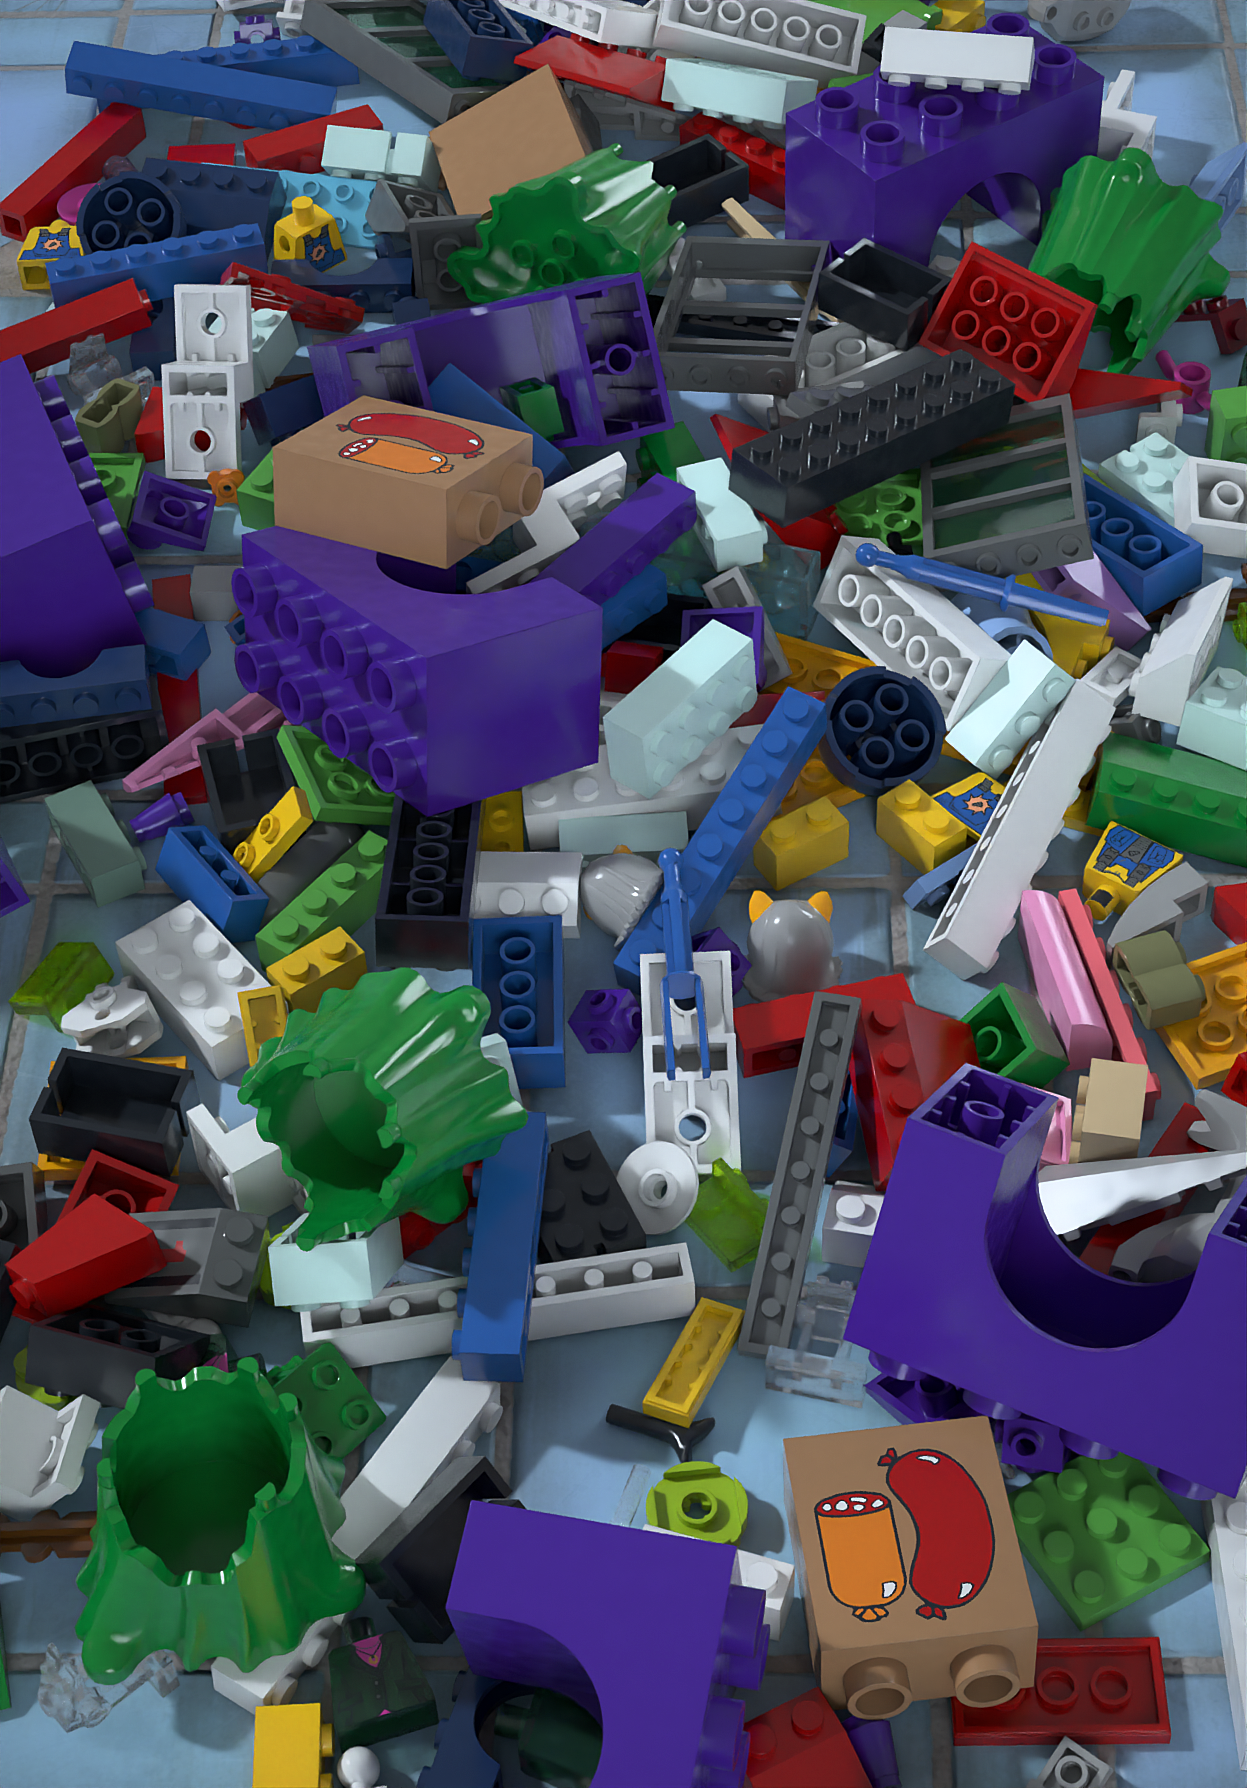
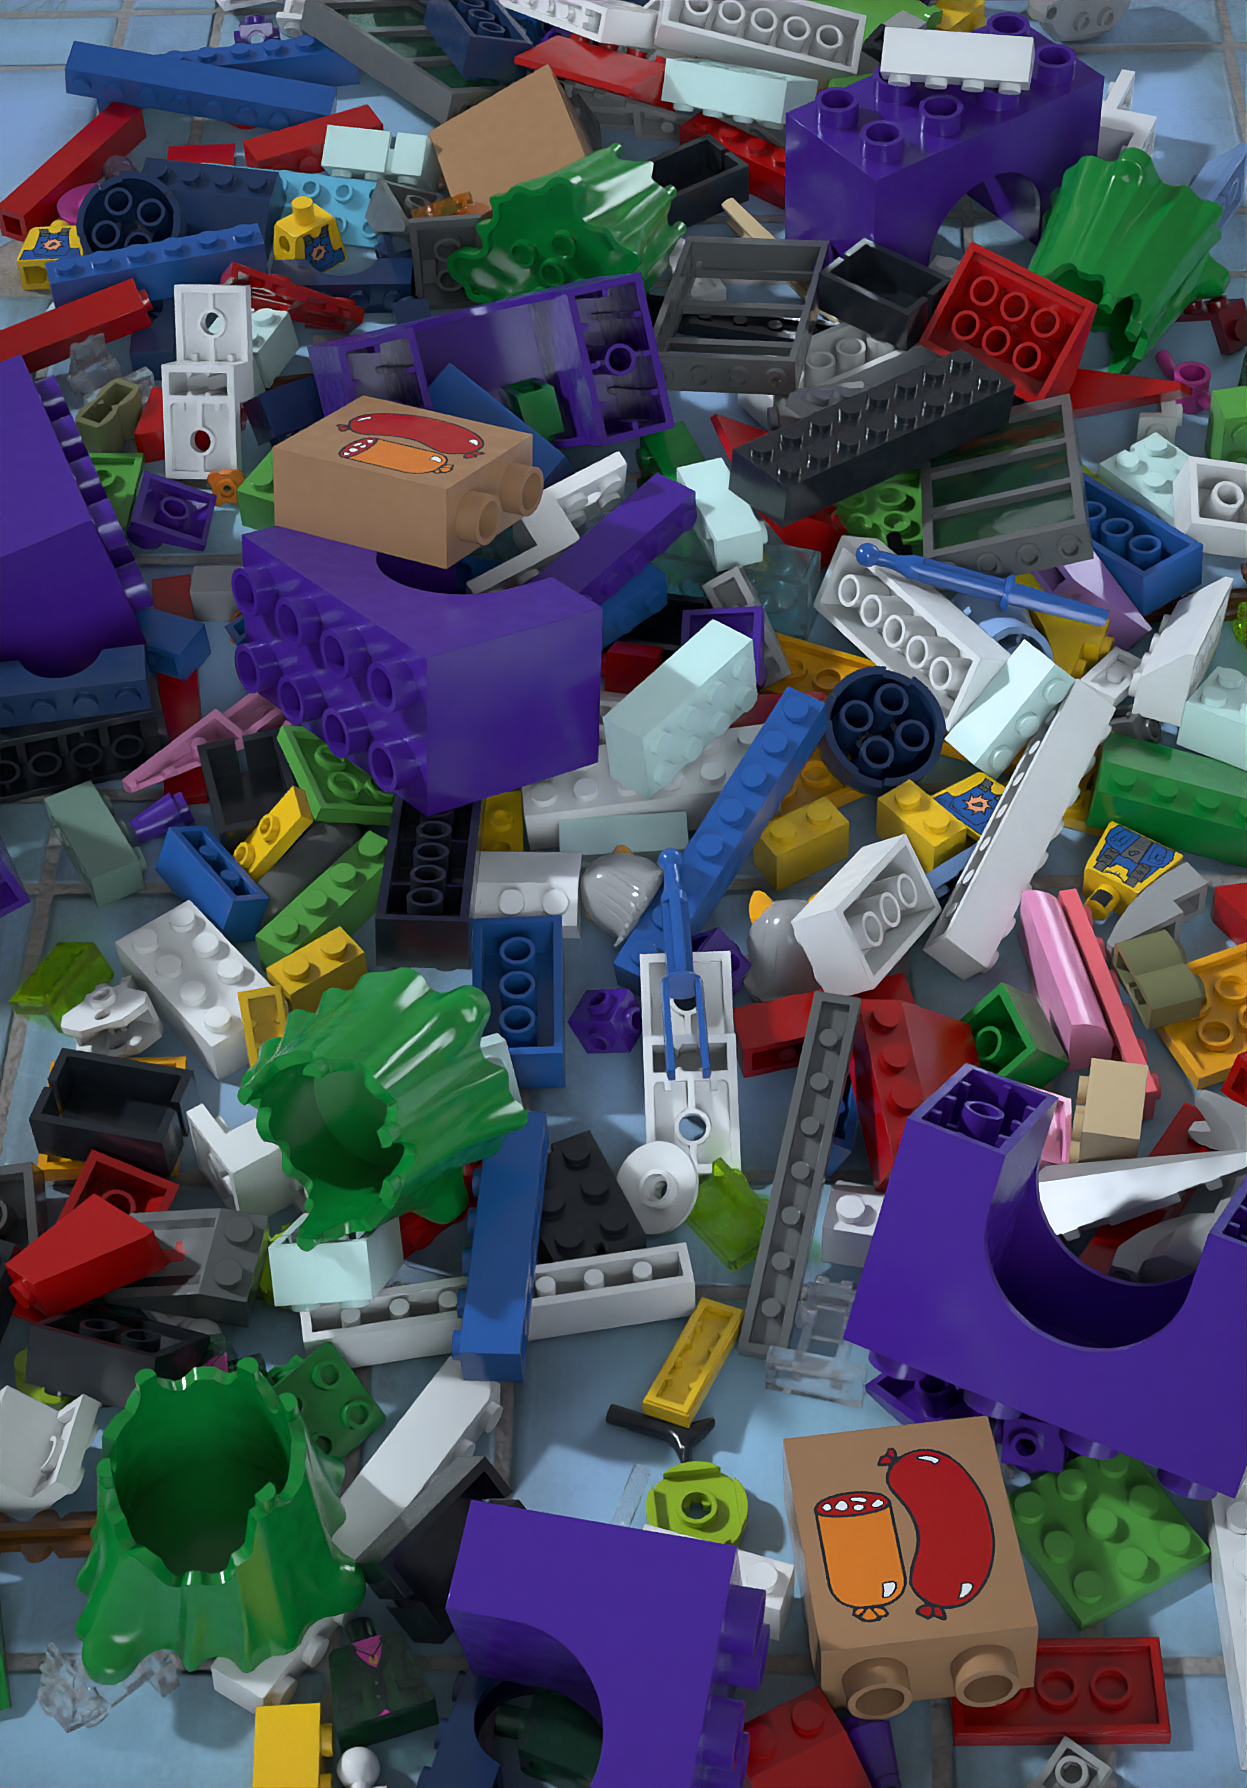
(452, 205): none -> clear orange plate
(866, 917): none -> white brick

